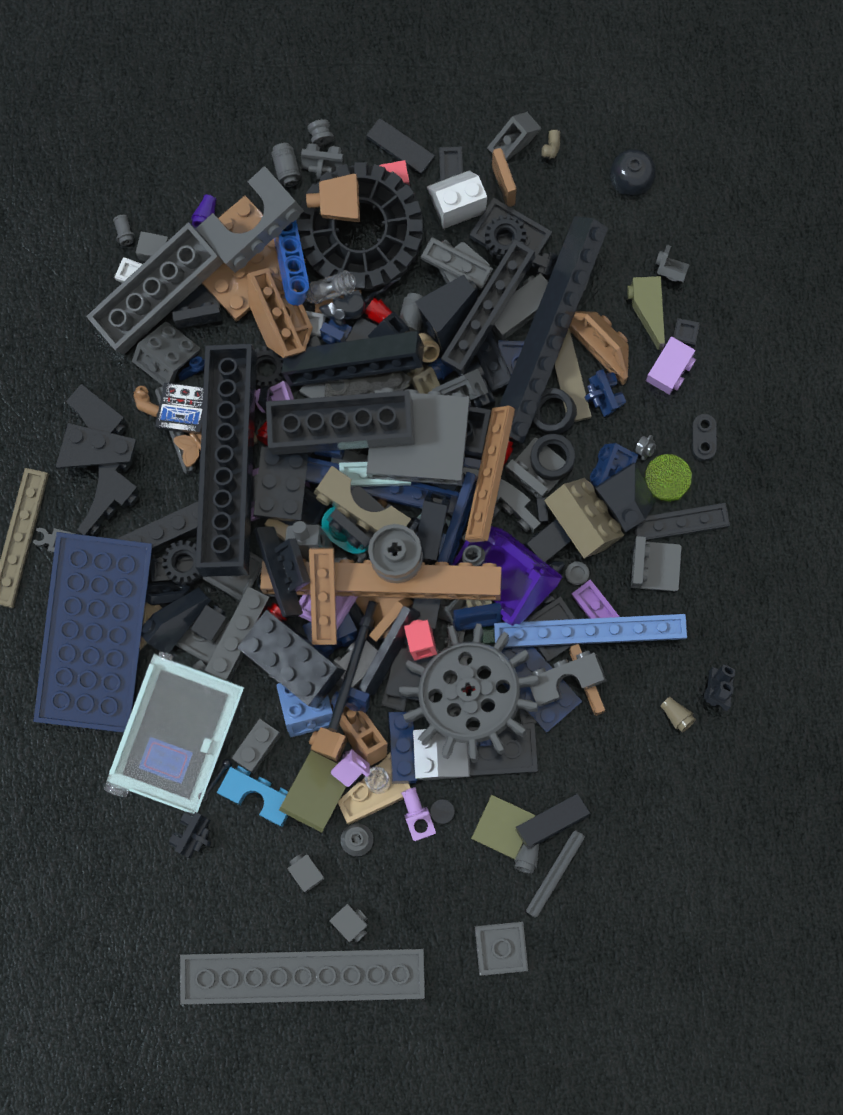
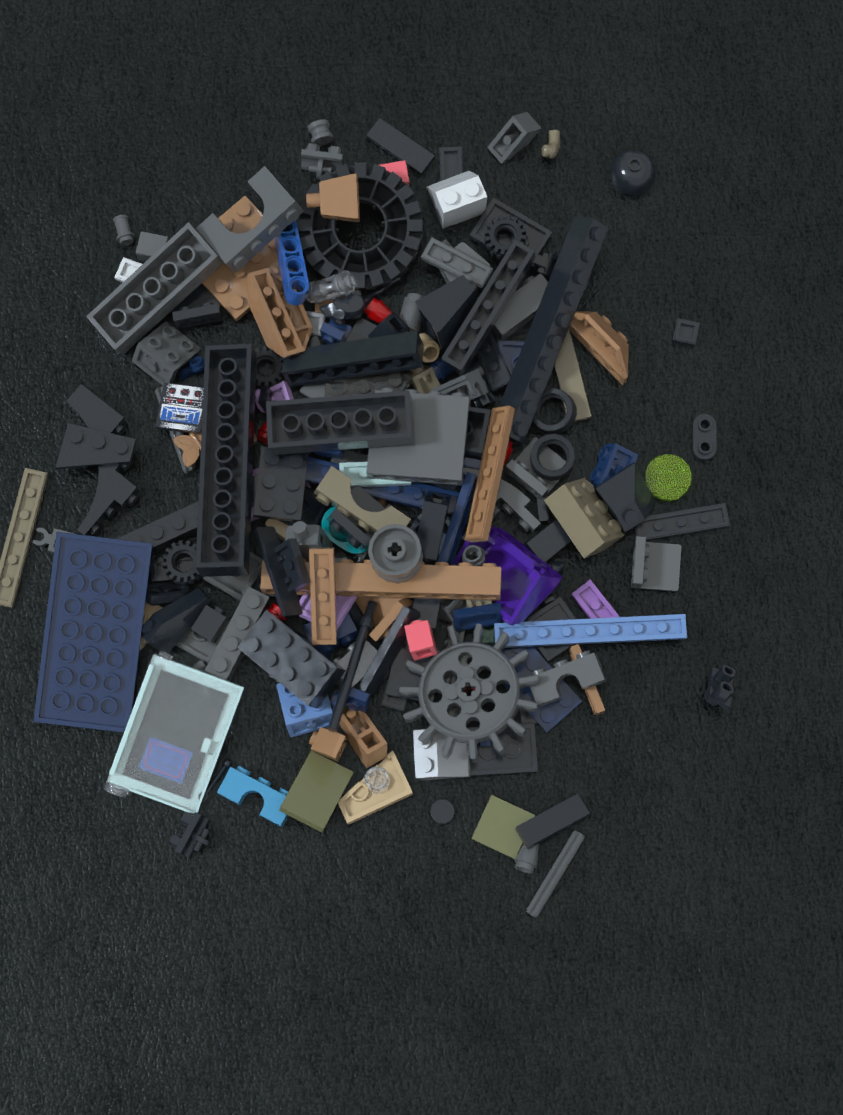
(143, 401): medium nougat arm -> none
(204, 210): dark purple cone -> none
(256, 746): dark grey brick -> none
(286, 164): dark grey head -> none
(302, 976): dark grey plate -> none
(305, 872): dark grey brick -> none
(350, 768): lavender bracket -> none
(350, 923): dark grey brick -> none
(359, 846): dark grey cone -> none
(401, 749): dark blue plate -> none
(416, 812): lavender bracket -> none
(501, 948): dark grey tile -> none
(504, 177): medium nougat tile -> none
(577, 573): dark grey tile -> none
(602, 394): dark blue hips -> none
(646, 447): dark grey plate -> none
(647, 303): olive slope -> none
(671, 268): dark grey bracket -> none
(671, 365): lavender brick -> none
(678, 714): dark tan cone -> none

